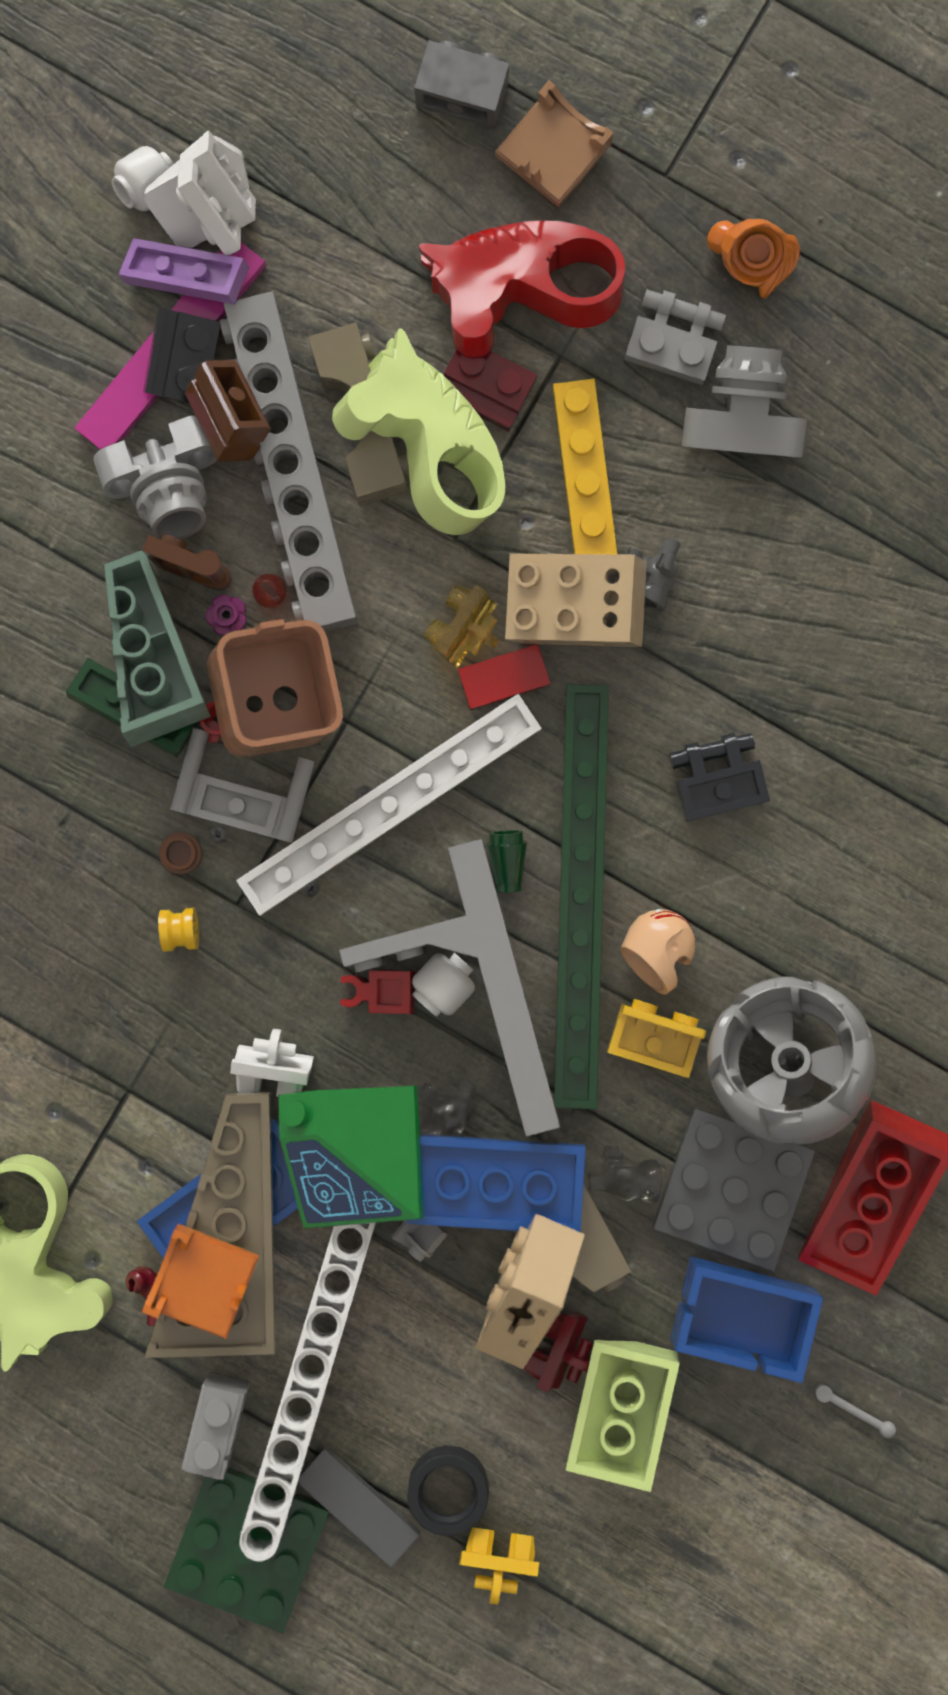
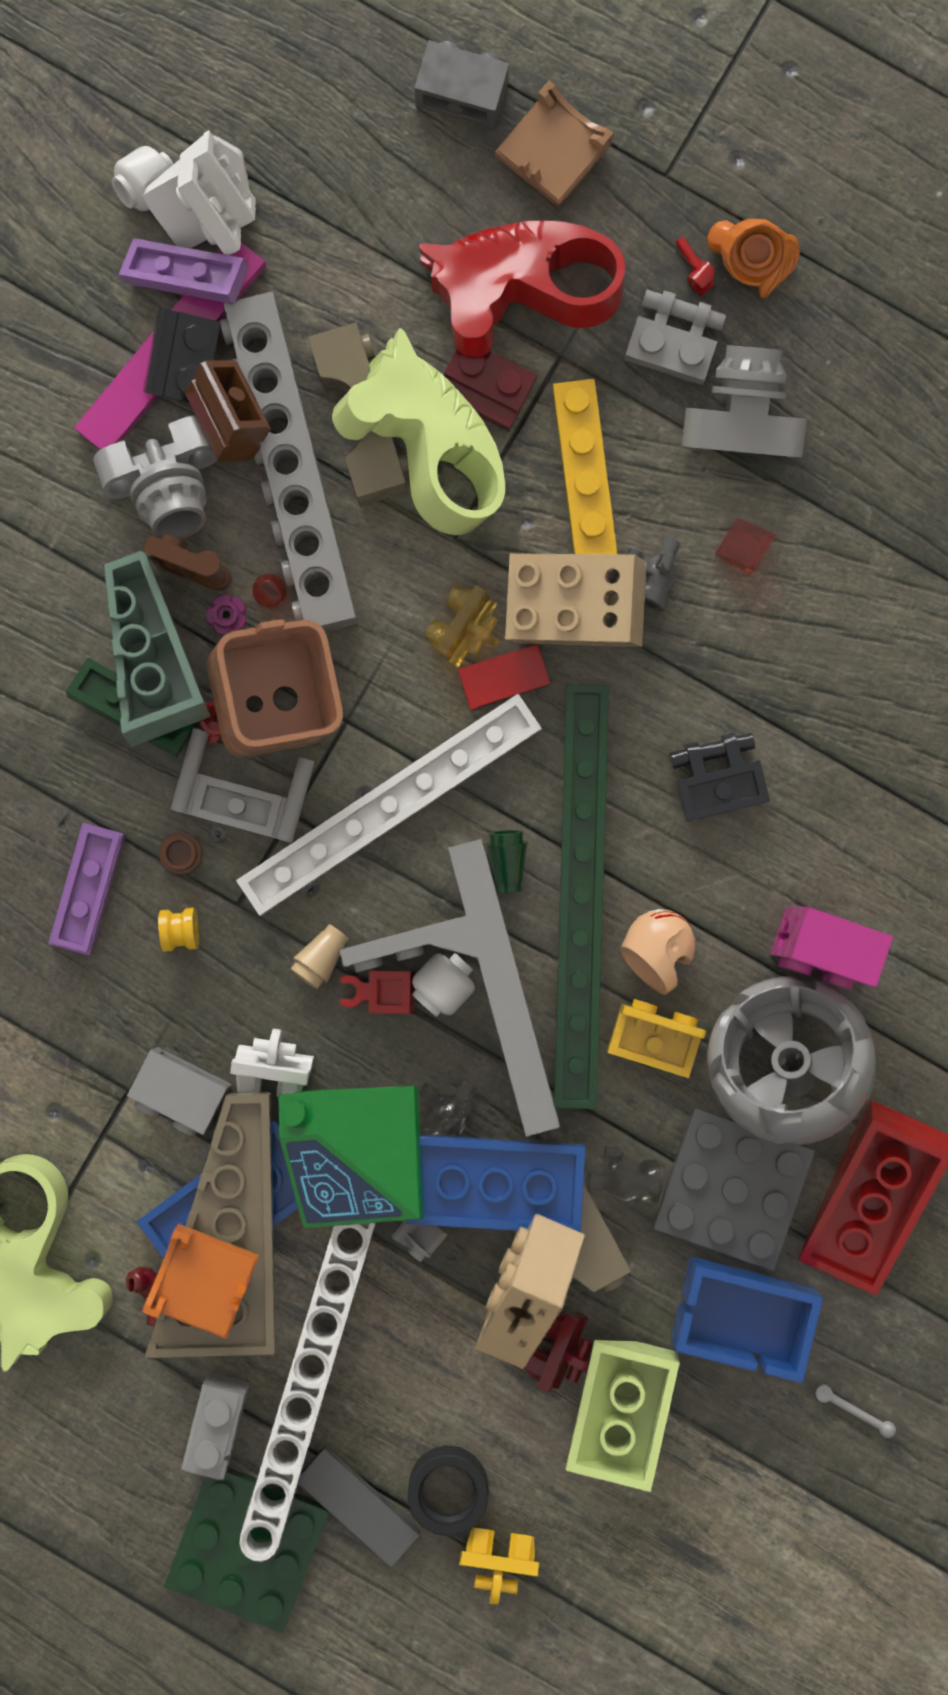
(87, 889): none -> medium lavender tile
(178, 1091): none -> light grey brick
(319, 957): none -> tan cone
(703, 275): none -> red hand
(745, 545): none -> clear red slope
(830, 945): none -> dark pink piece

